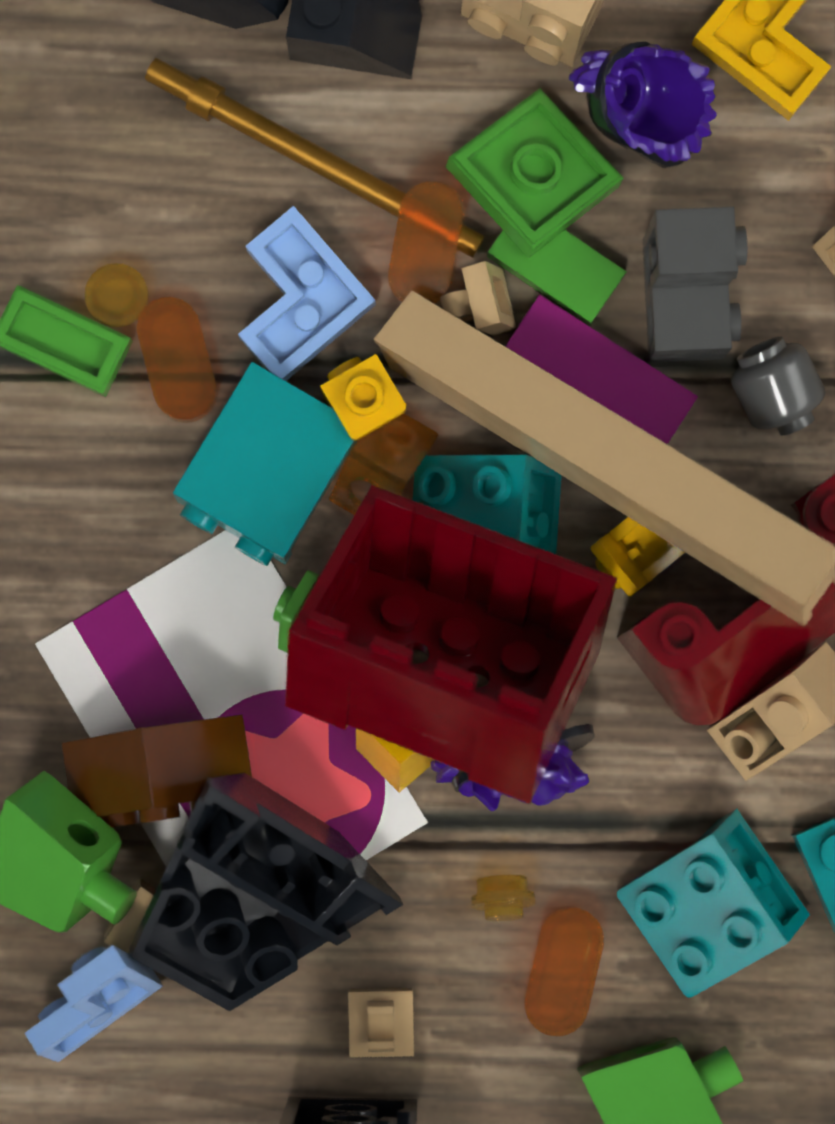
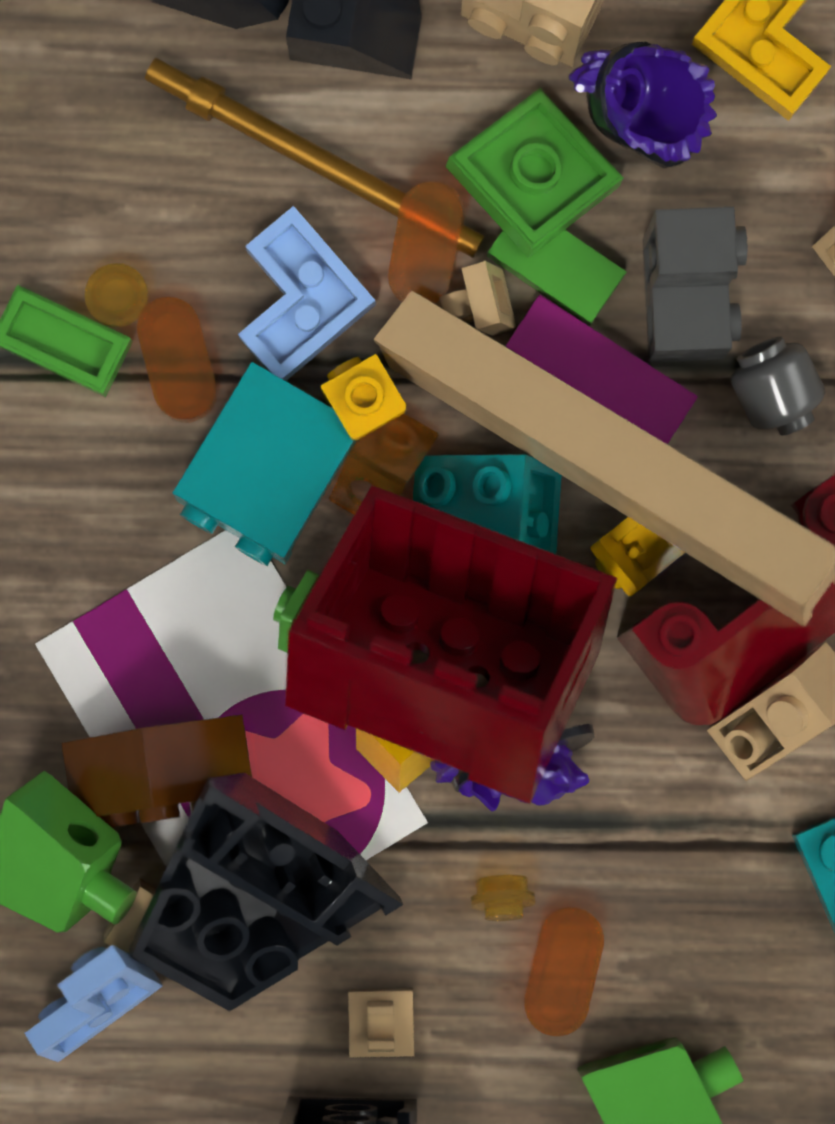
(714, 906): teal bracket -> none

